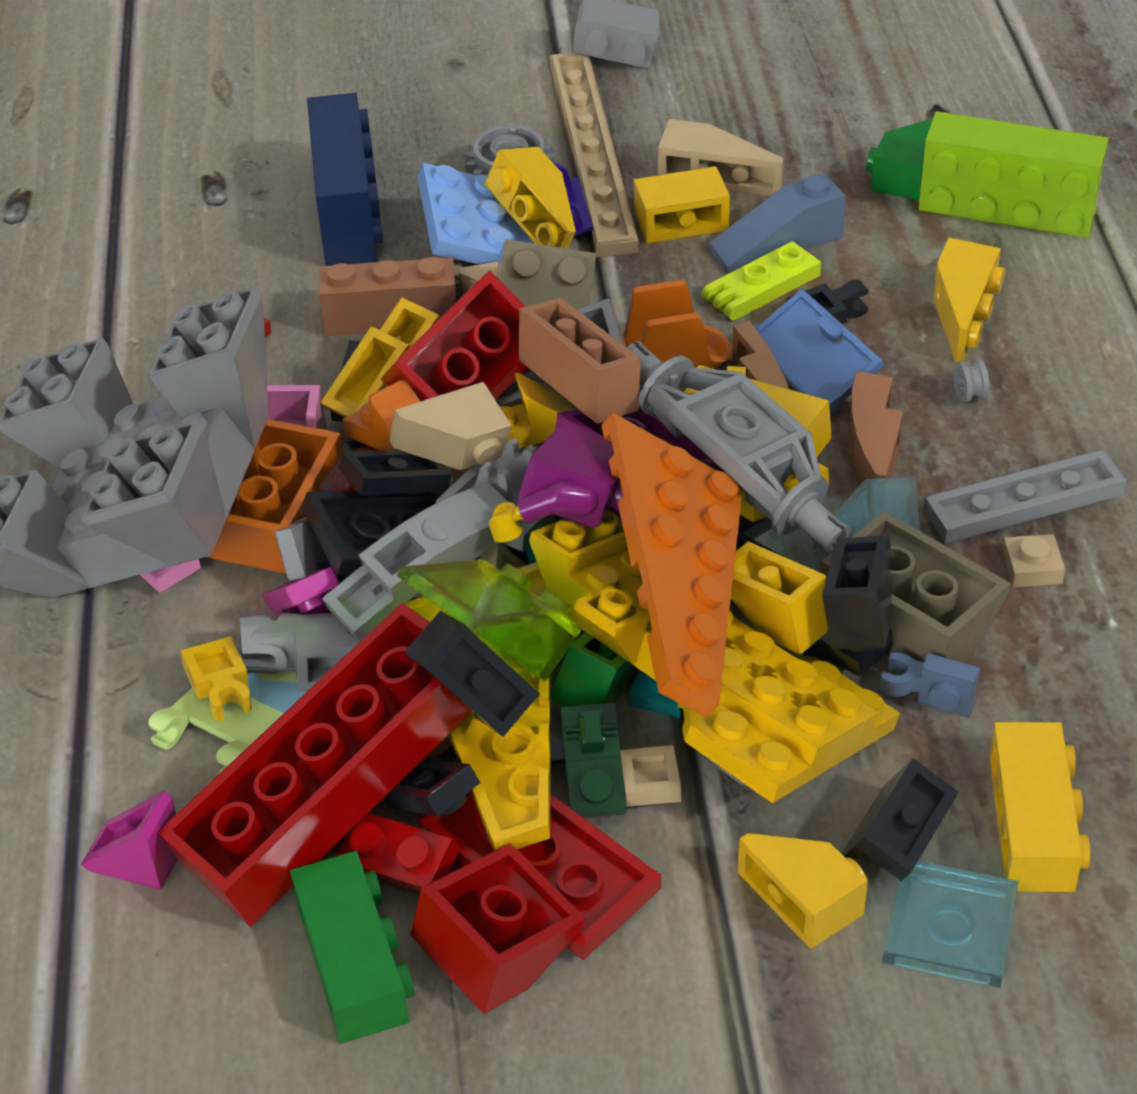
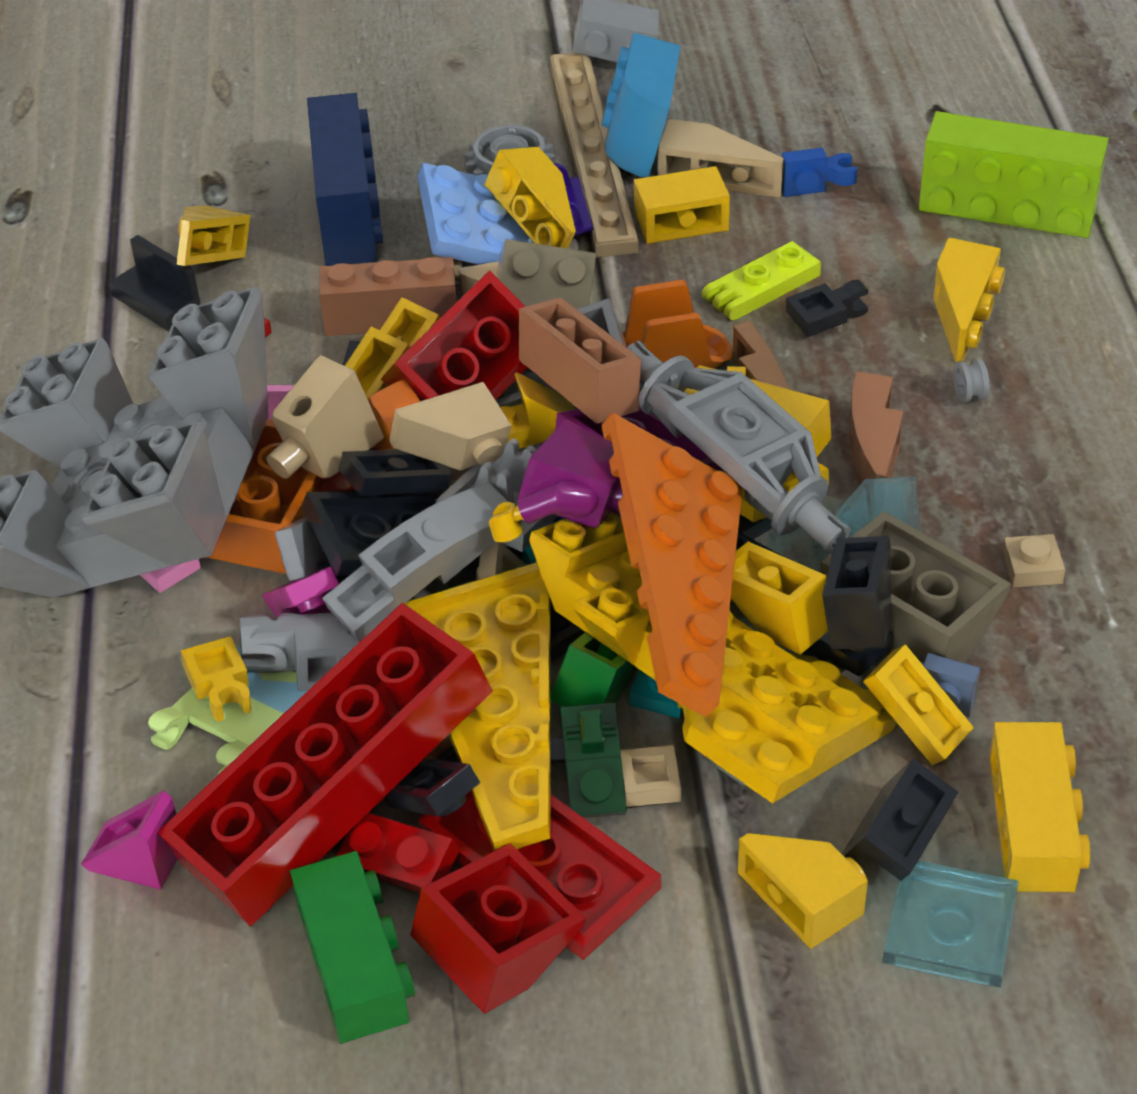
(155, 284): none -> black panel
(211, 235): none -> yellow slope
(321, 420): none -> tan torso
(472, 672): black panel -> none
(499, 609): clear neon green slope -> none
(639, 102): none -> dark azure brick
(800, 212): sand blue slope -> none
(806, 350): medium blue door -> none
(810, 169): none -> blue plate
(899, 161): green slope -> none
(918, 704): none -> yellow plate
(1024, 496): light grey plate -> none

